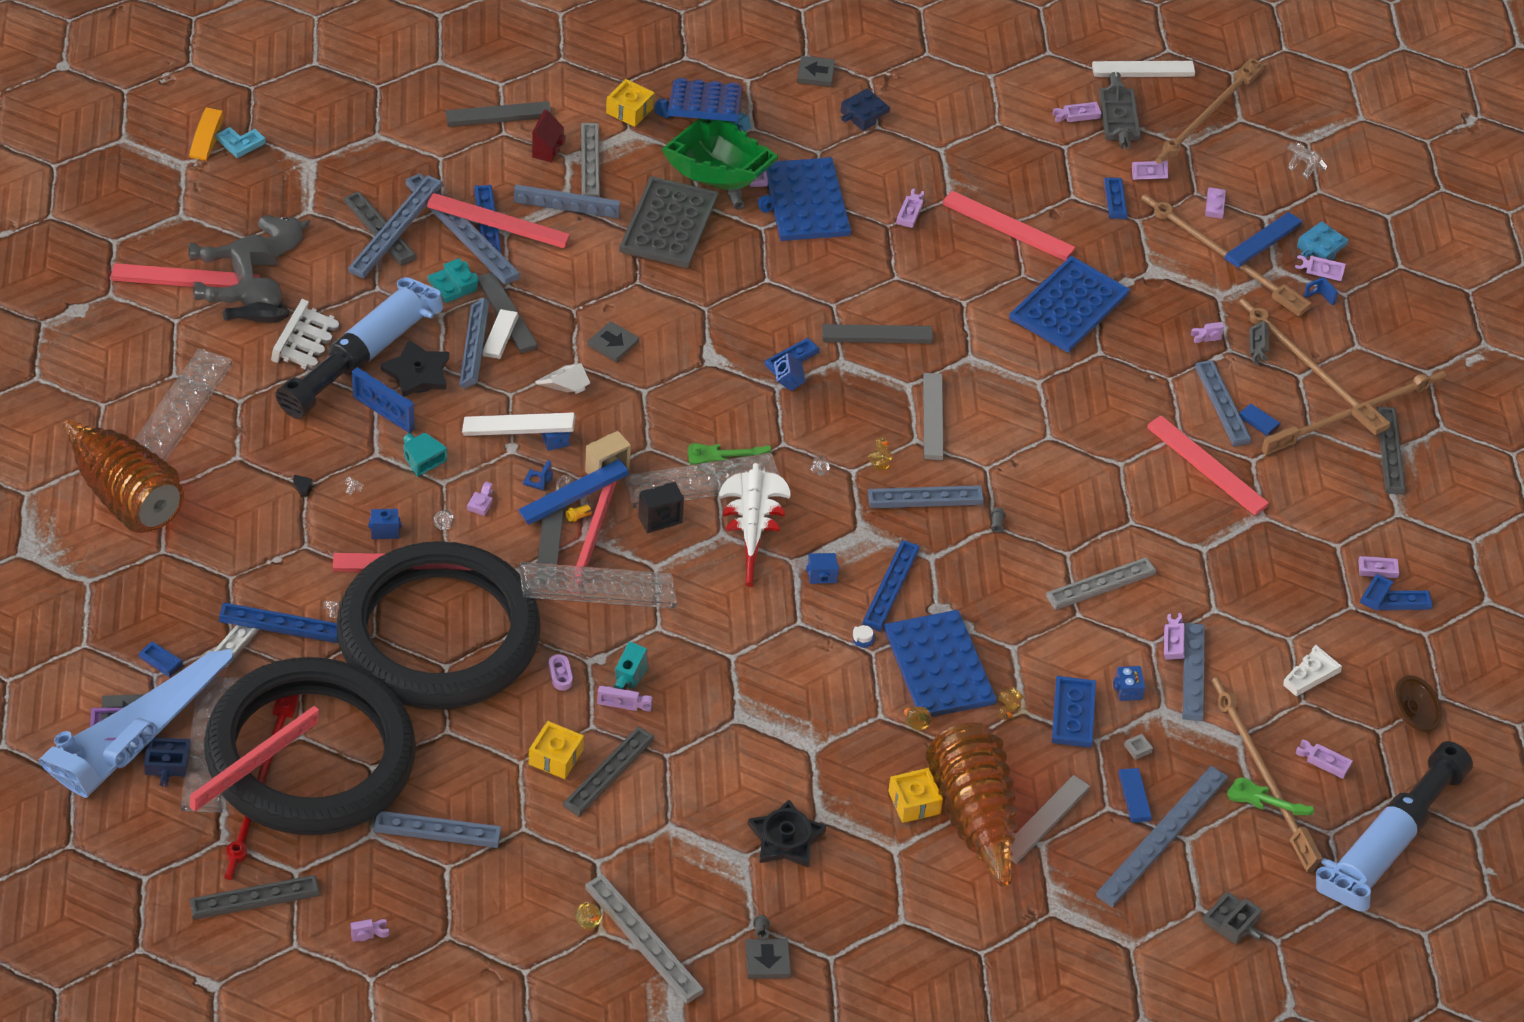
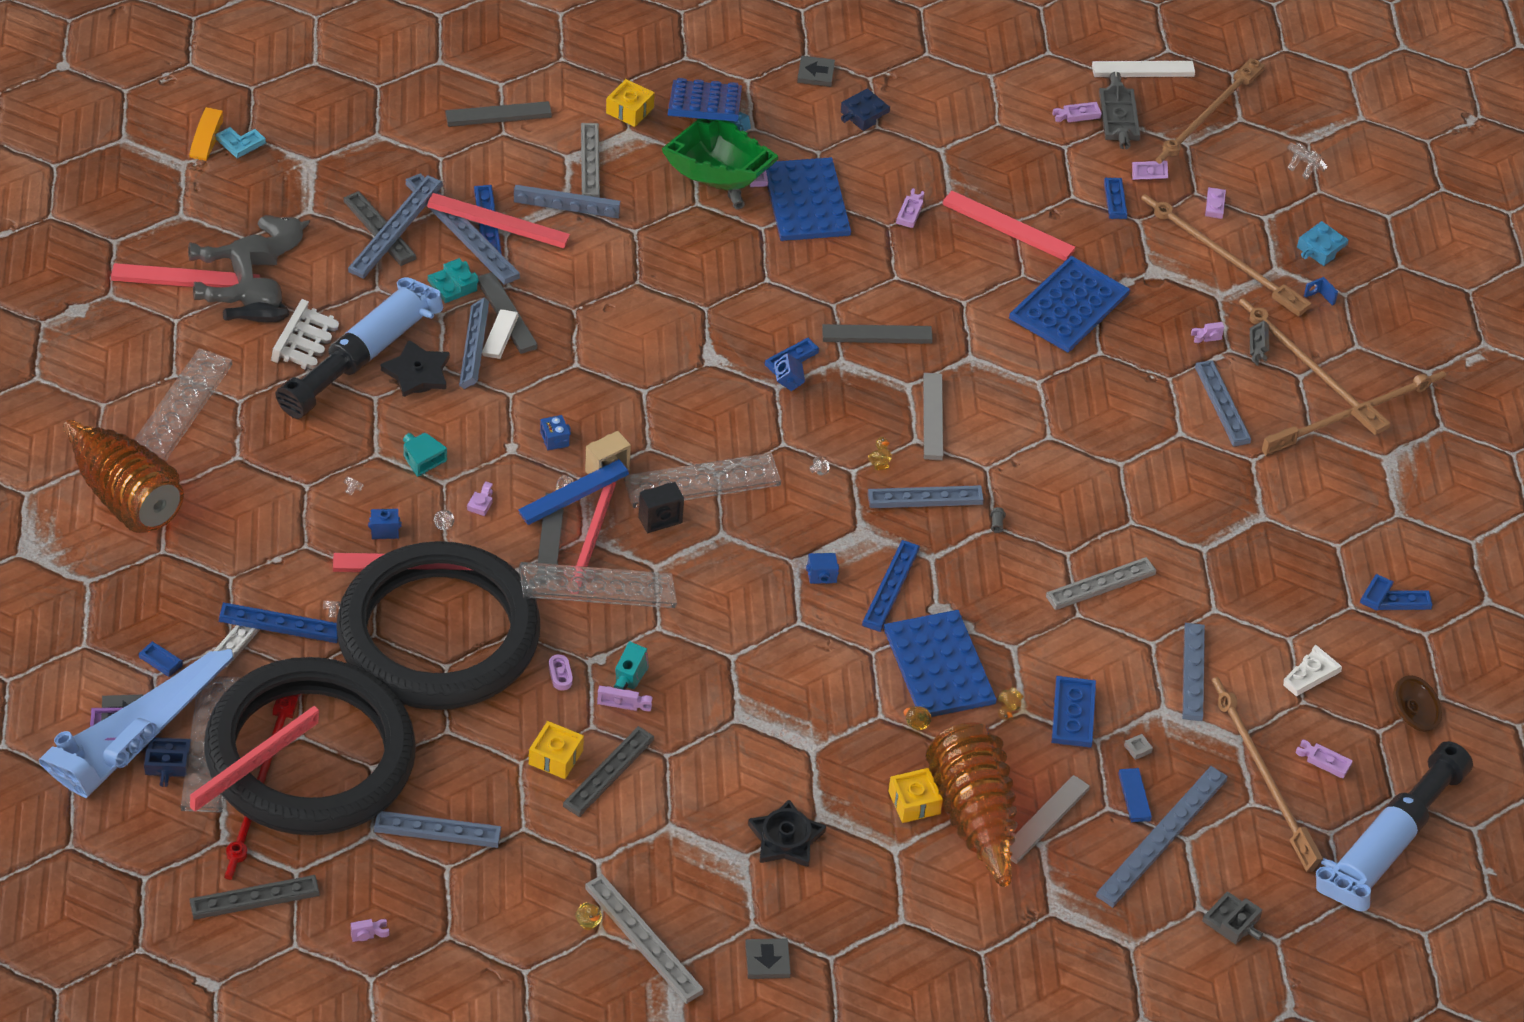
(302, 484): black tile -> none
(383, 400): blue plate -> none
(518, 424): white tile -> none
(545, 475): blue bracket -> none
(547, 137): dark red slope -> none
(566, 379): white slope -> none
(577, 513): yellow pin -> none
(613, 341): dark grey tile -> none
(661, 107): blue plate -> none
(669, 222): dark grey plate -> none
(702, 453): bright green piece -> none
(754, 490): white animal -> none
(761, 925): dark grey pin -> none
(766, 203): blue plate -> none
(863, 636): white piece -> none
(1129, 683): blue head -> none
(1174, 638): lavender plate -> none
(1208, 465): coral tile -> none
(1246, 791): bright green piece -> none
(1259, 419): blue tile -> none
(1263, 239): blue tile -> none
(1322, 267): lavender plate -> none
(1375, 565): lavender plate -> none
(1391, 454): dark grey tile -> none

